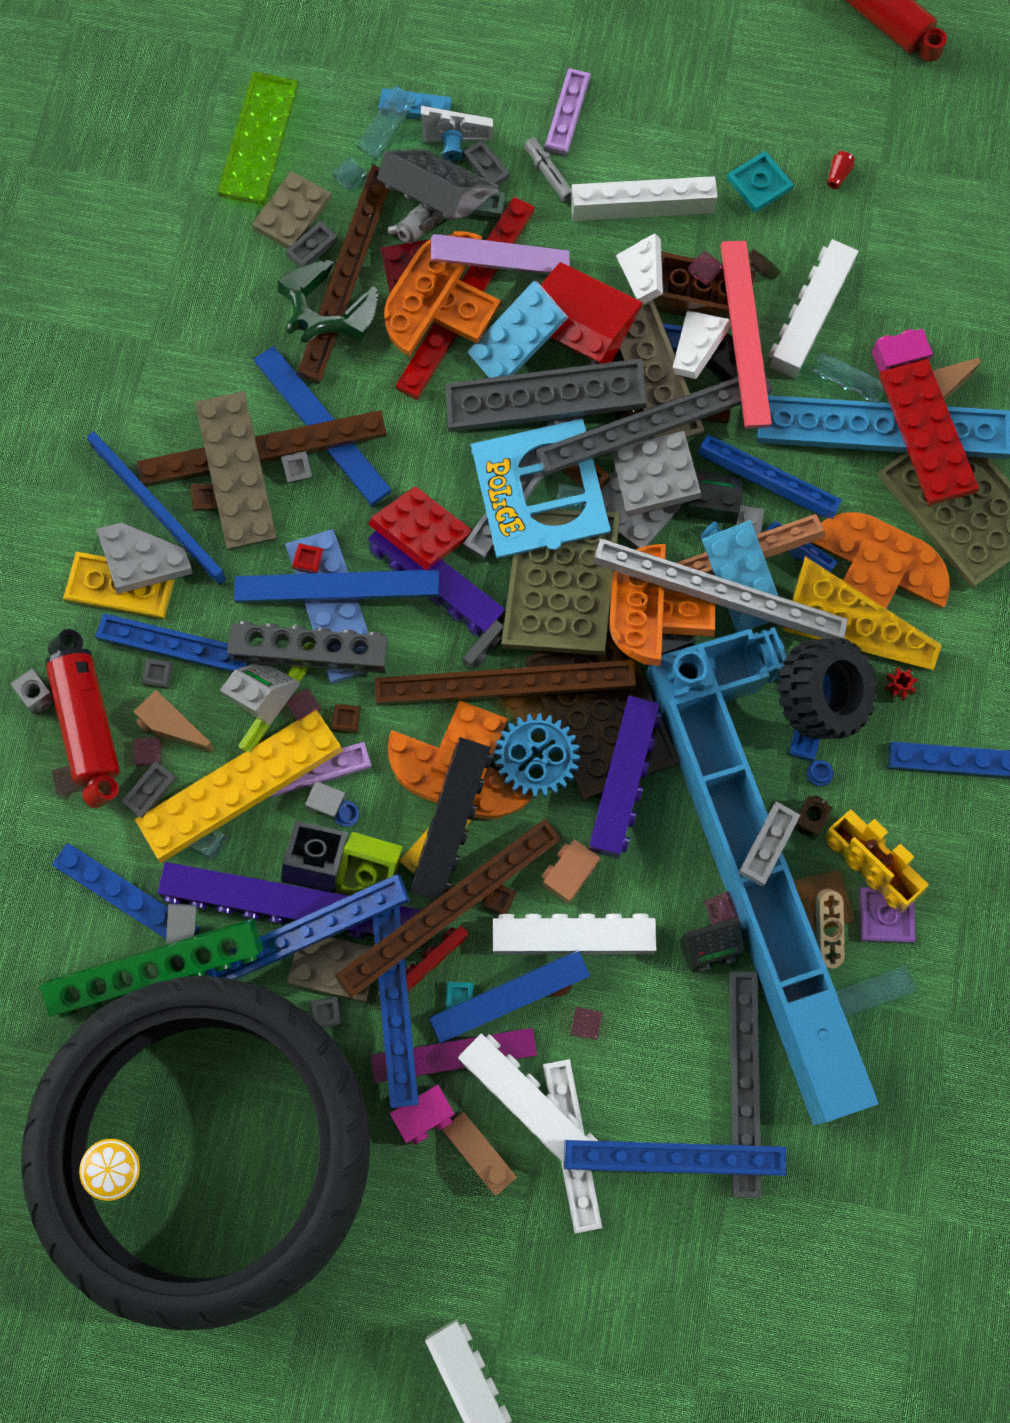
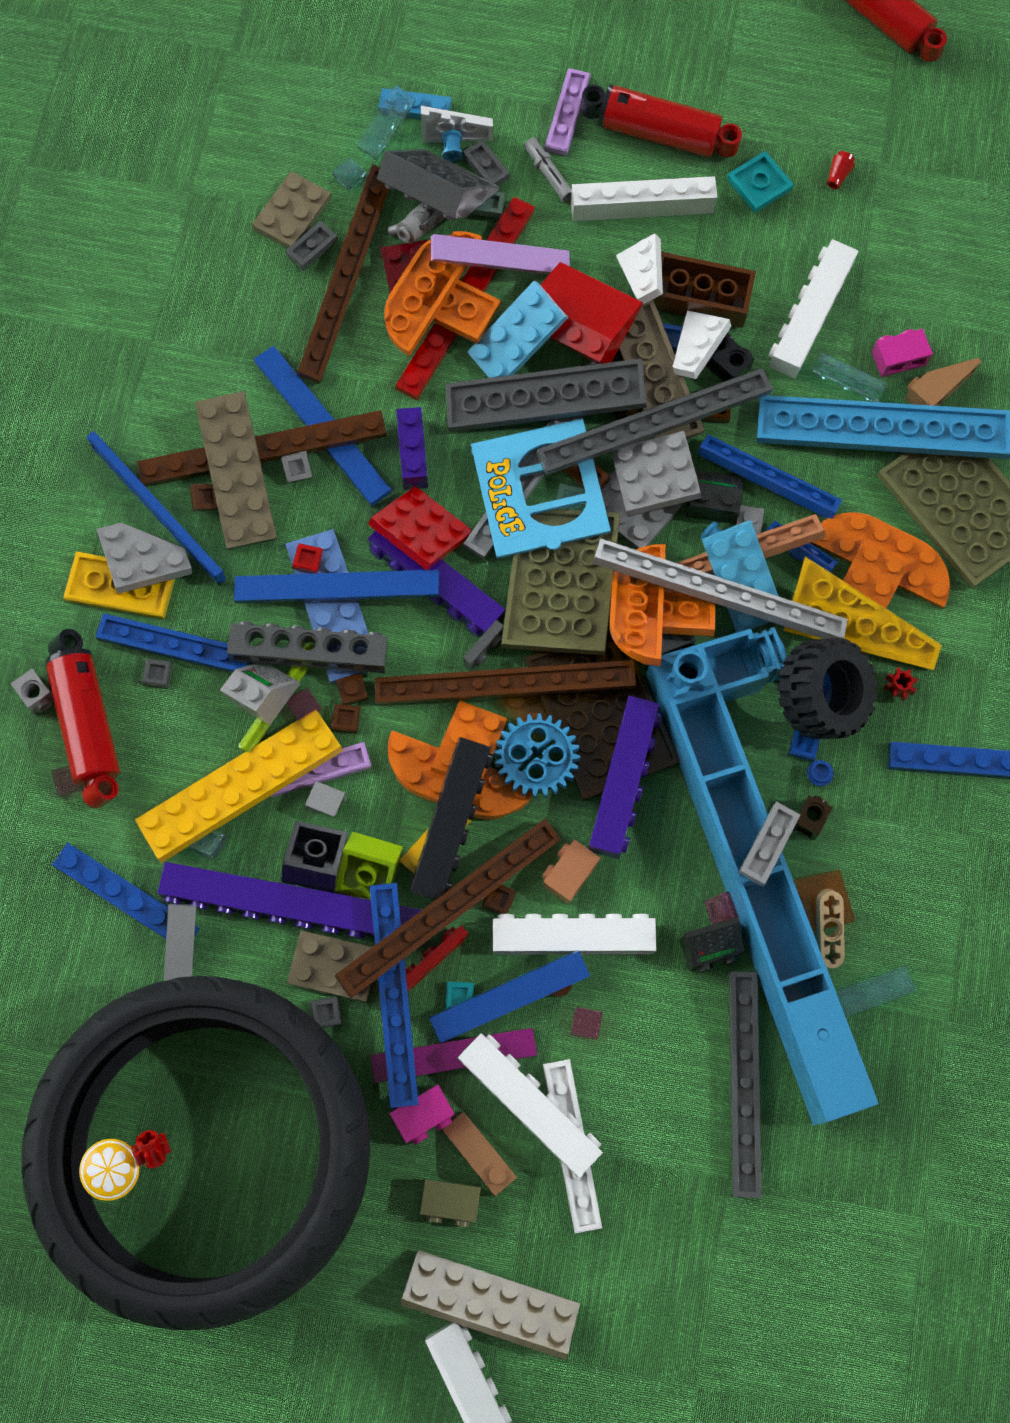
(57, 990): green brick -> none
(147, 751): clear pink tile -> none
(149, 789): dark grey plate -> none
(151, 1149): none -> red gear
(168, 723): medium nougat slope -> none
(258, 138): clear neon green plate -> none
(305, 280): dark green piece -> none
(321, 925): blue plate -> none
(347, 814): blue plate -> none
(352, 689): none -> reddish brown plate
(412, 448): none -> dark purple brick
(450, 1202): none -> olive hinge
(491, 1304): none -> plate
(660, 121): none -> red piece
(674, 1157): blue tile -> none
(705, 267): clear pink tile -> none
(745, 335): coral tile -> none
(762, 264): dark brown plate -> none
(882, 868): yellow piece -> none
(883, 923): medium lavender tile -> none
(928, 432): red plate -> none

